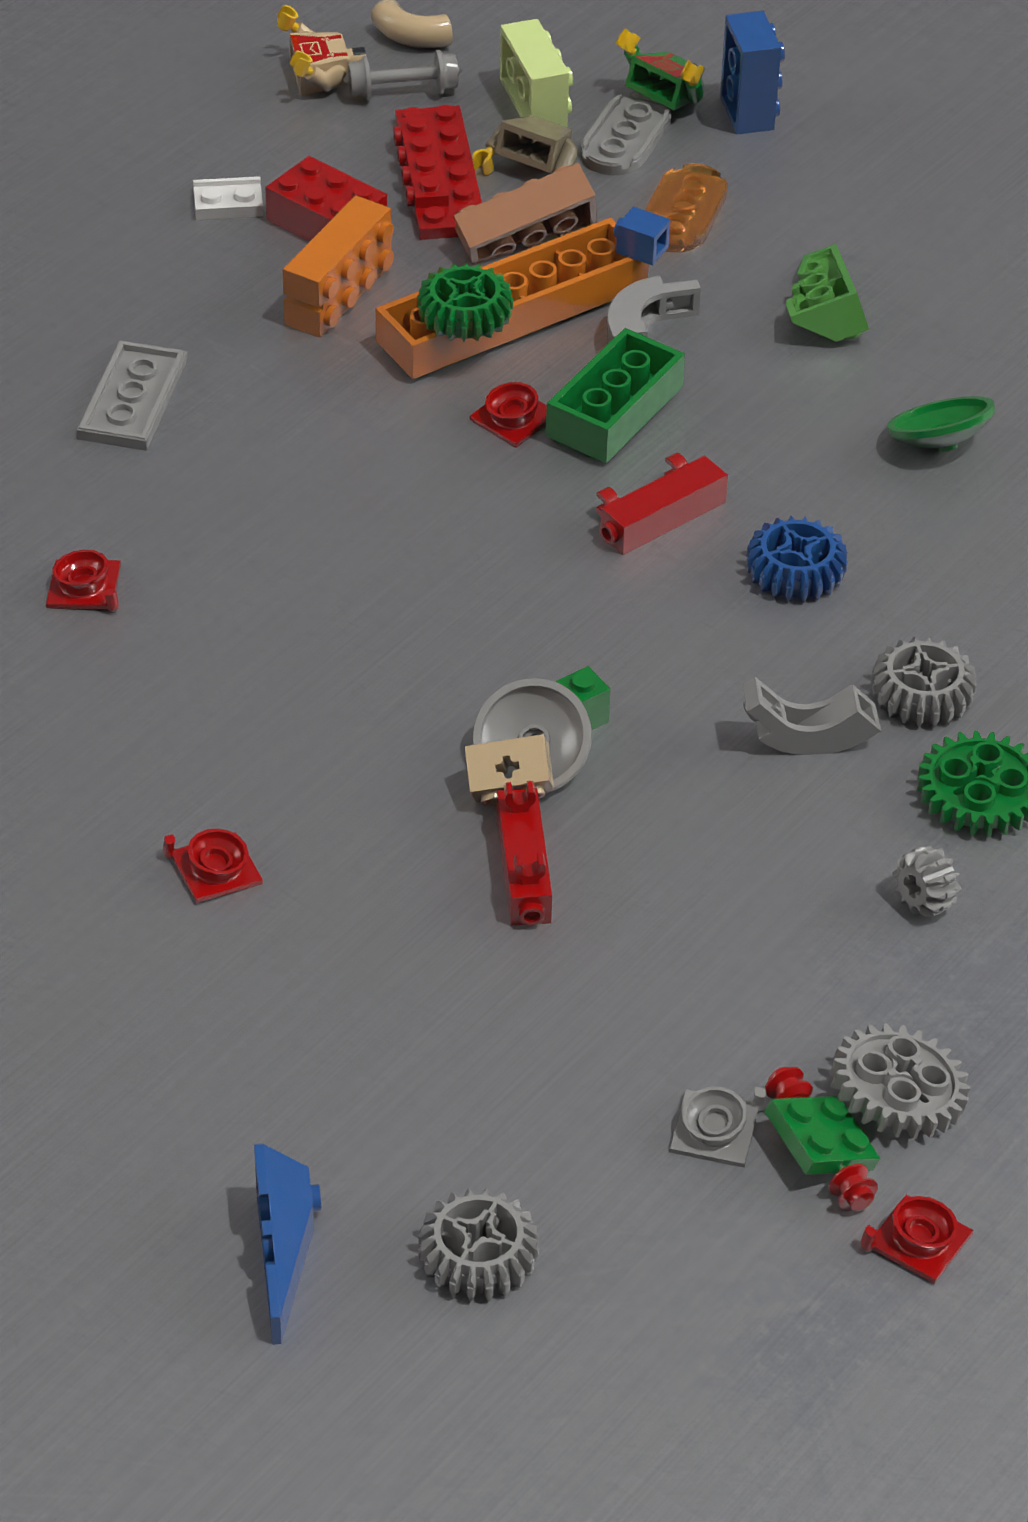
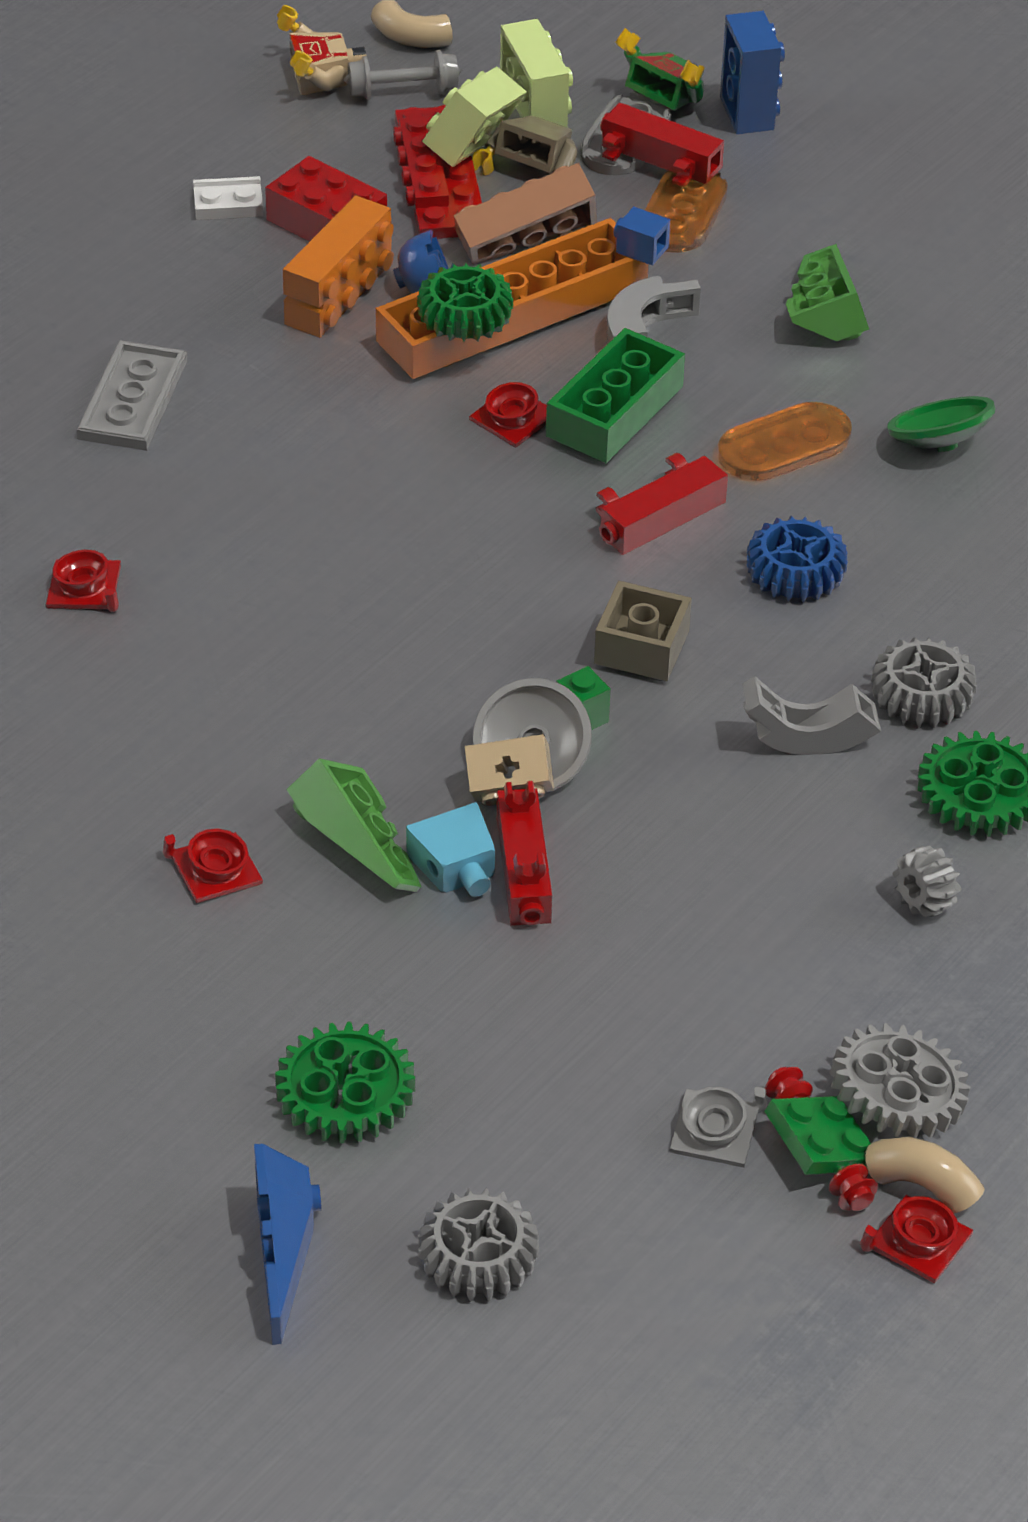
(319, 1068): none -> green gear
(349, 811): none -> bright green wedge
(418, 259): none -> blue cylinder
(453, 850): none -> medium azure torso
(472, 115): none -> yellowish green brick
(642, 630): none -> dark tan brick
(661, 143): none -> red brick
(784, 441): none -> clear orange tile
(925, 1165): none -> tan cylinder

